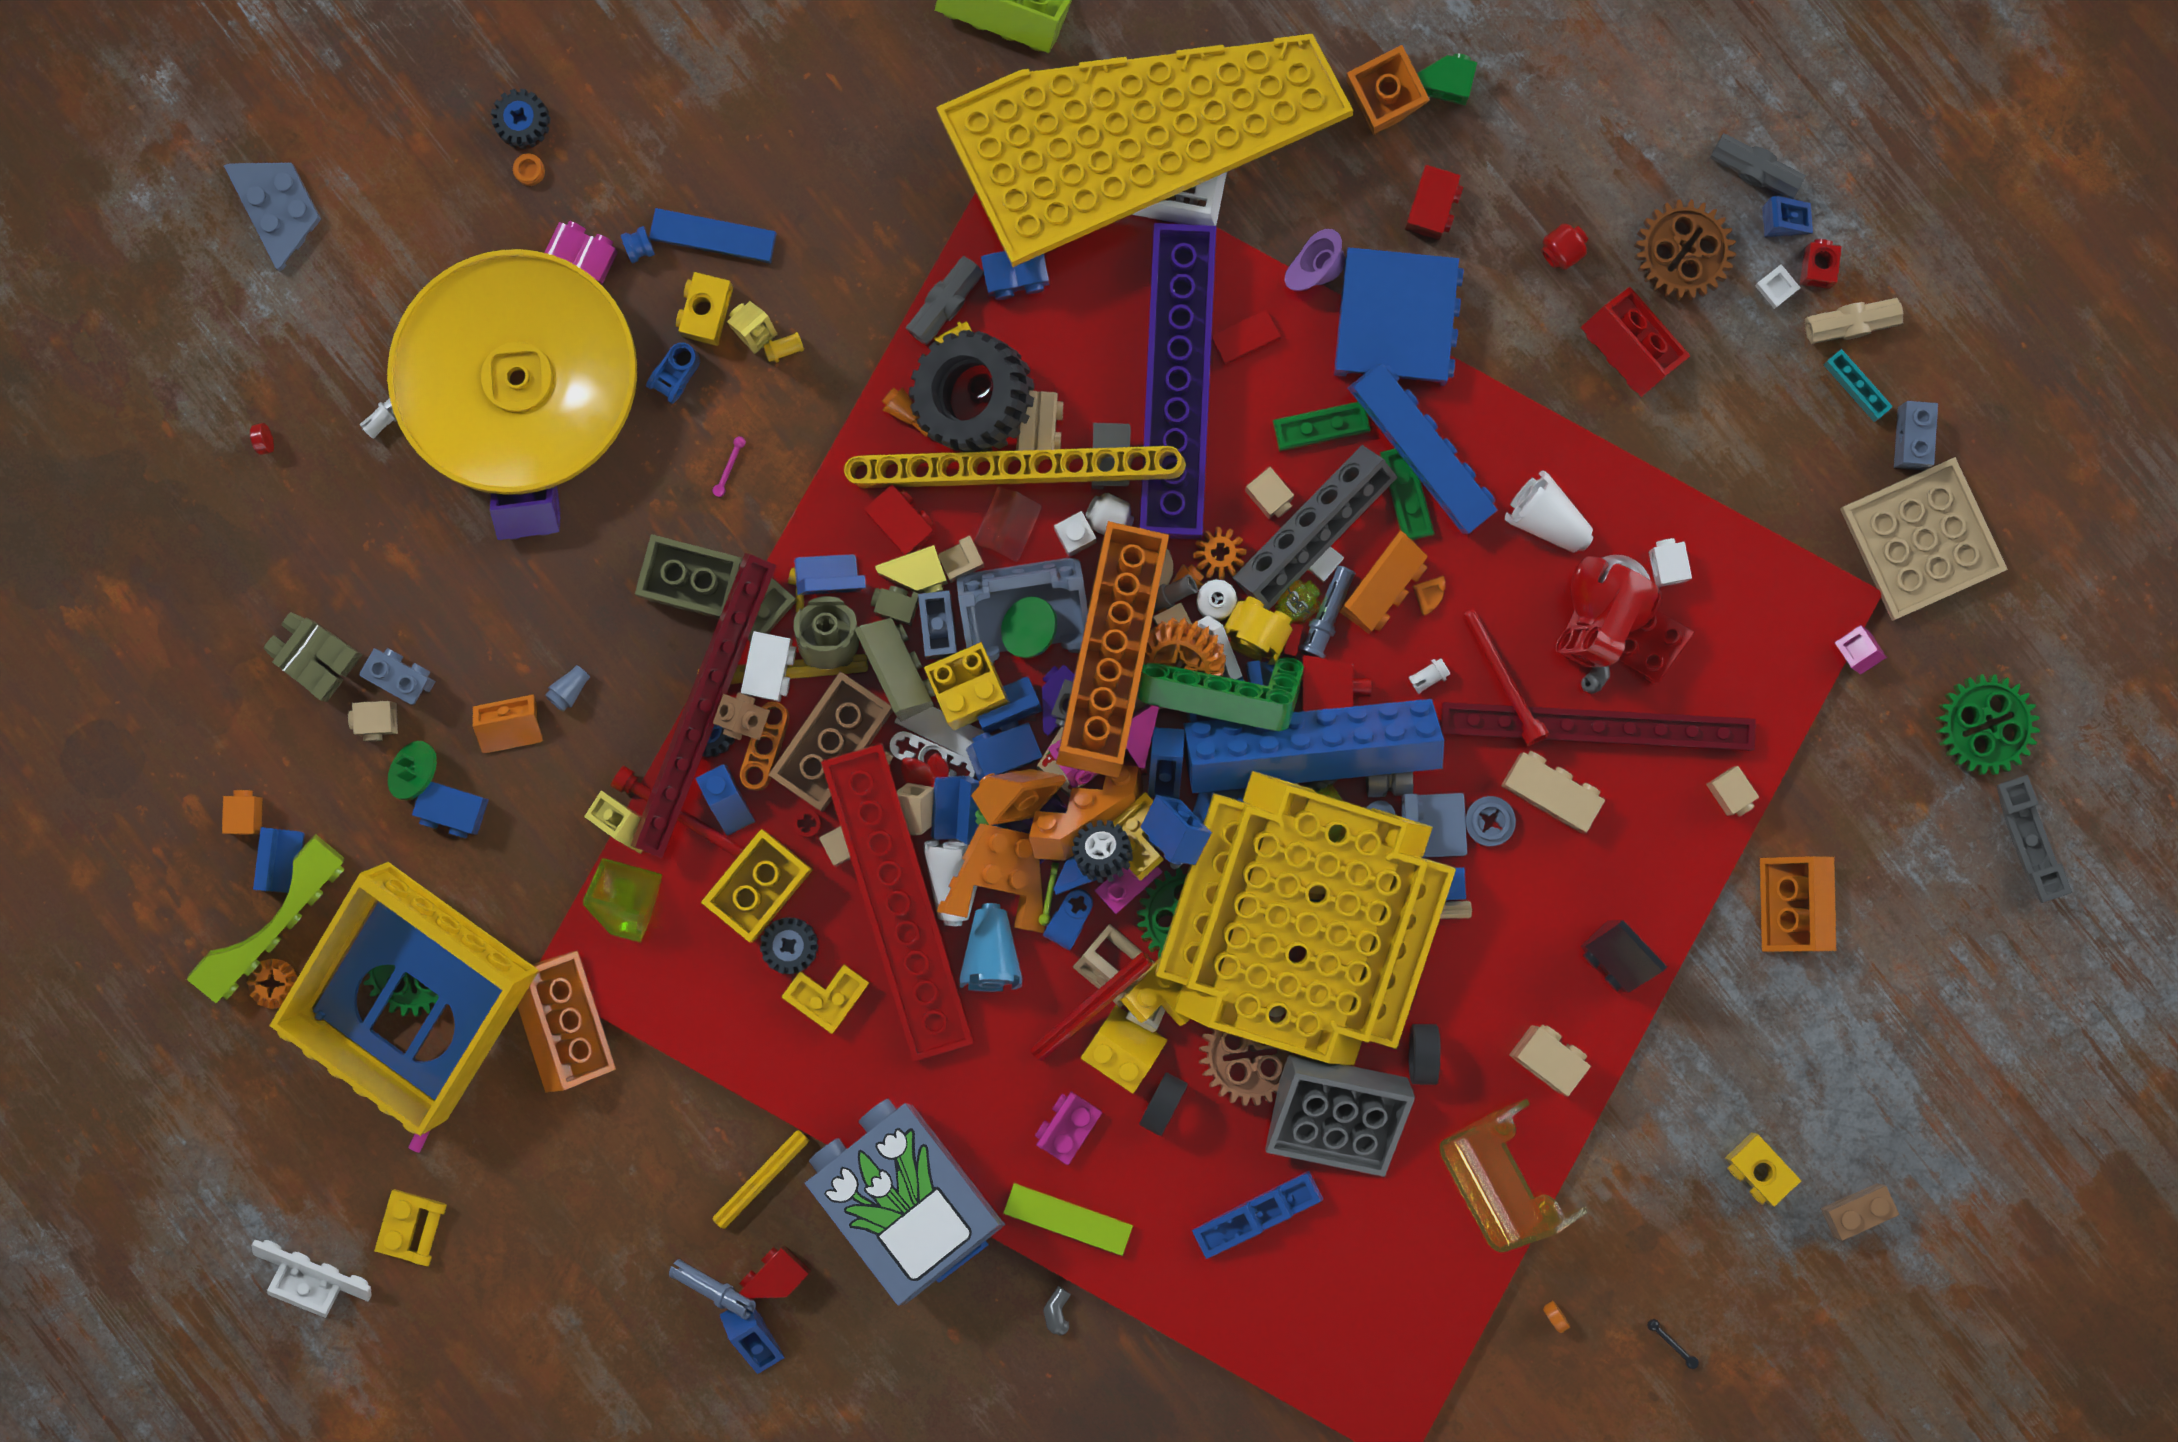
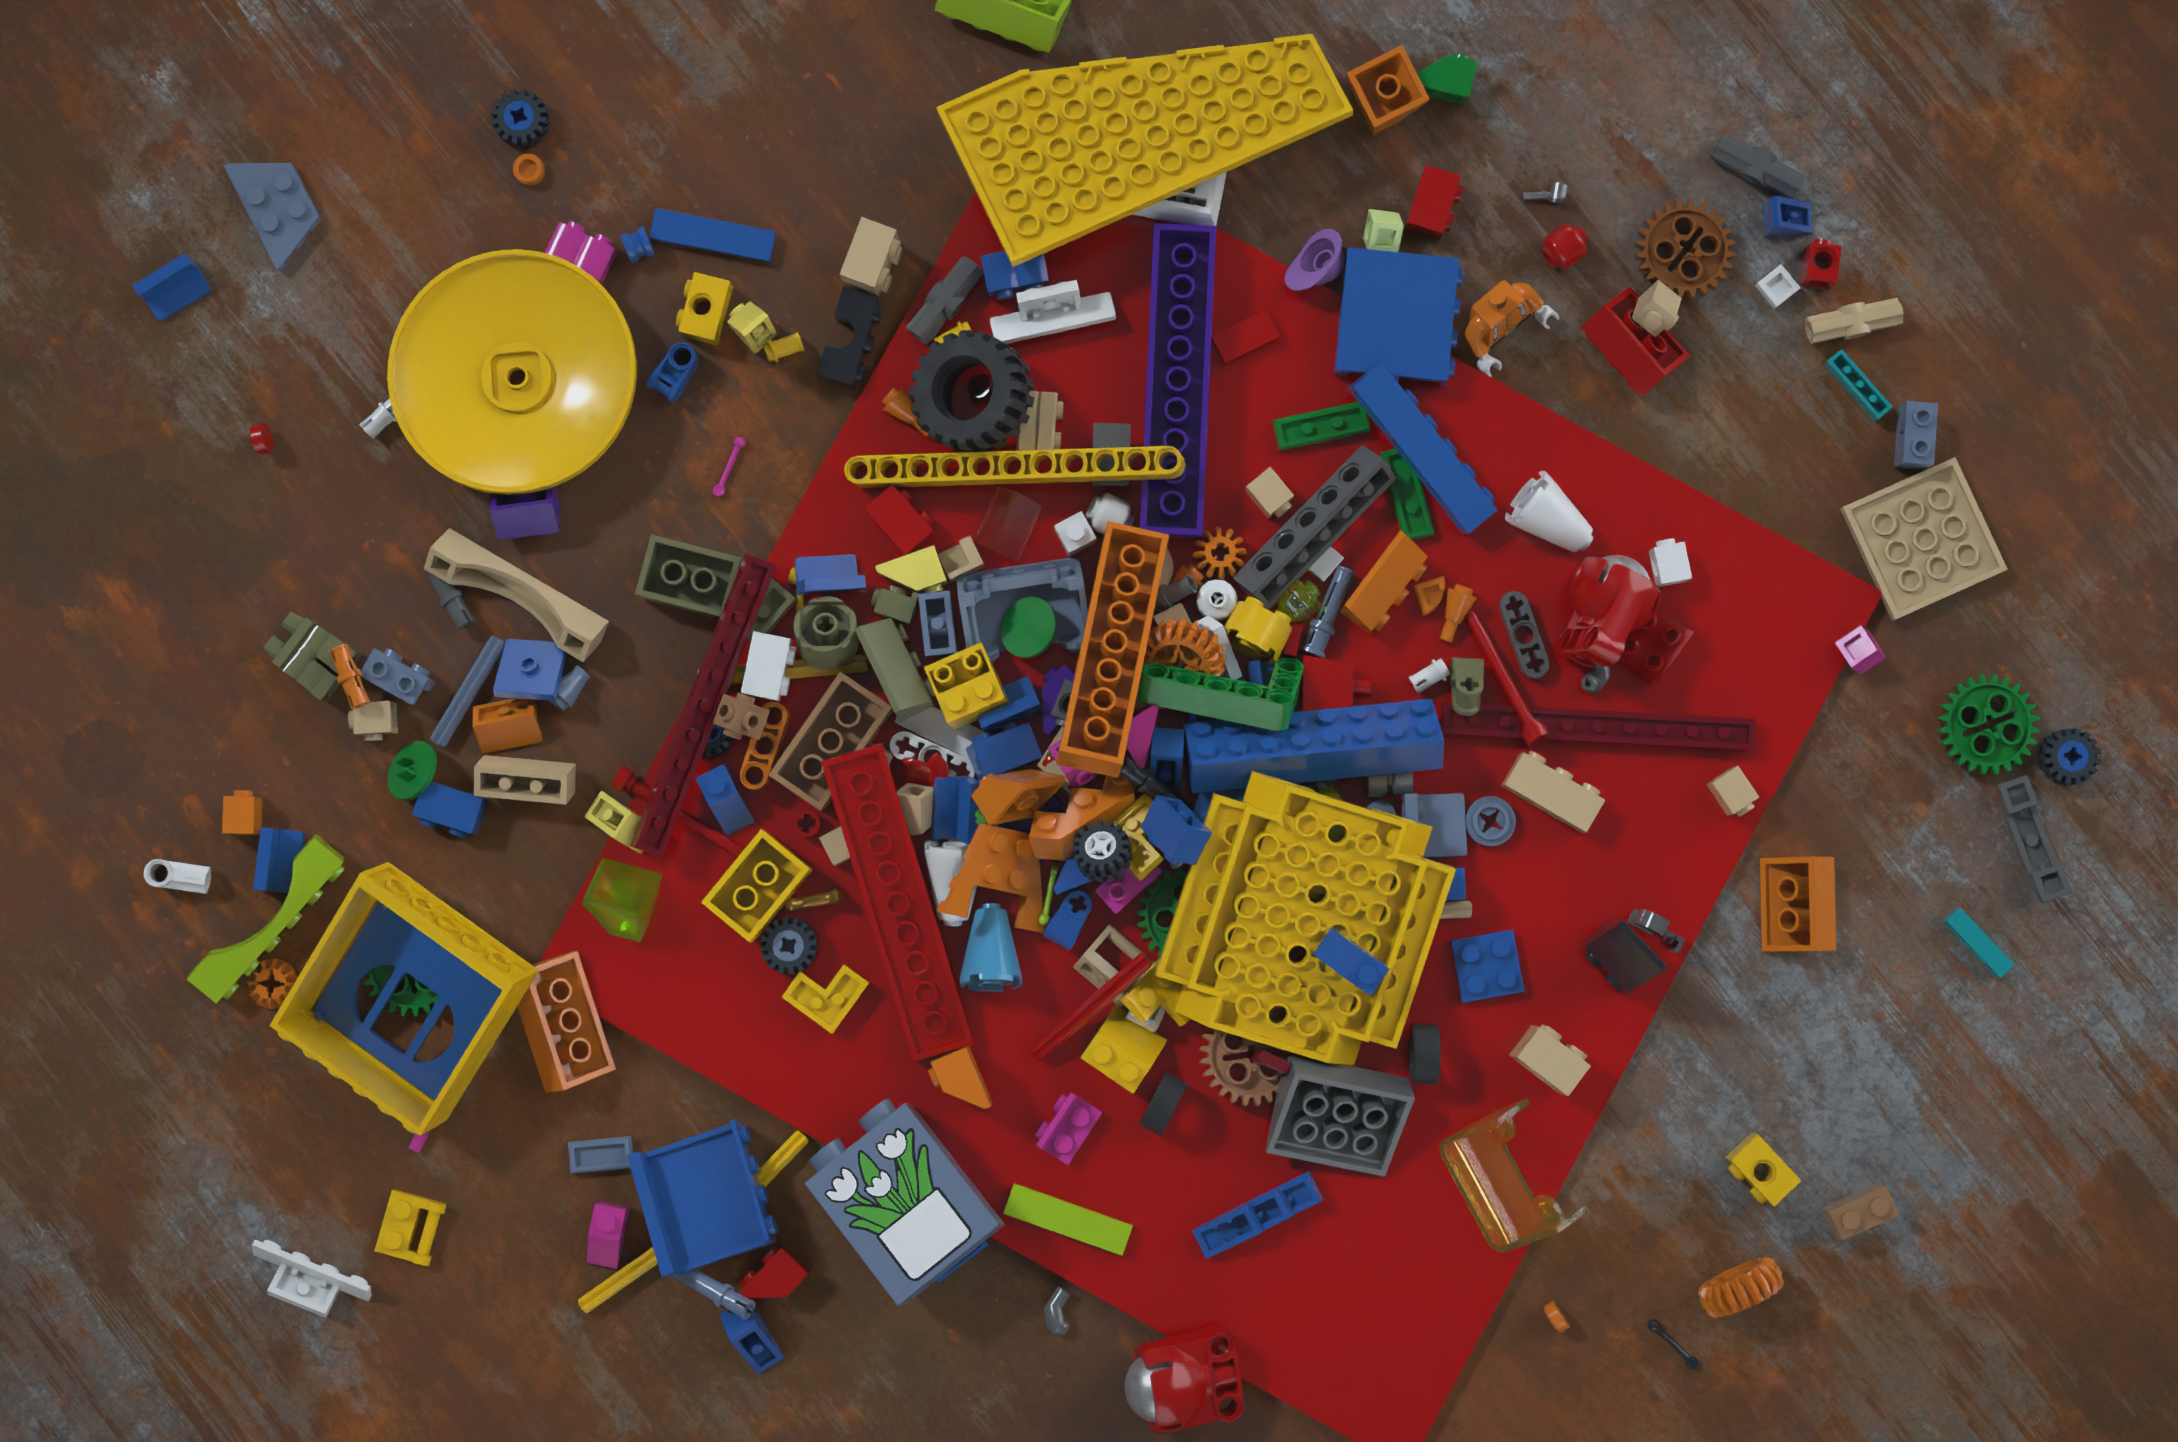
(173, 287): none -> blue panel
(180, 876): none -> white piece
(349, 676): none -> orange pin
(453, 601): none -> dark grey pin
(467, 691): none -> sand blue axle
(468, 564): none -> tan arch
(524, 779): none -> tan brick
(530, 670): none -> blue plate
(599, 1154): none -> sand blue tile
(607, 1234): none -> dark pink slope
(618, 1281): none -> yellow axle
(702, 1199): none -> blue panel
(815, 900): none -> pearl gold piece
(845, 364): none -> black arch
(871, 258): none -> tan brick
(960, 1077): none -> orange slope
(1052, 311): none -> white bracket
(1144, 781): none -> black pin
(1184, 1380): none -> red piece
(1270, 1062): none -> dark red tile
(1351, 961): none -> blue slope
(1383, 230): none -> yellowish green brick
(1458, 604): none -> orange cone
(1466, 684): none -> olive piece
(1487, 966): none -> blue plate
(1500, 314): none -> orange torso
(1539, 654): none -> dark grey beam
(1556, 195): none -> flat silver hand
(1653, 923): none -> dark grey piece
(1657, 308): none -> tan brick
(1741, 1287): none -> orange gear
(1978, 942): none -> teal piece
(2057, 756): none -> black wheel

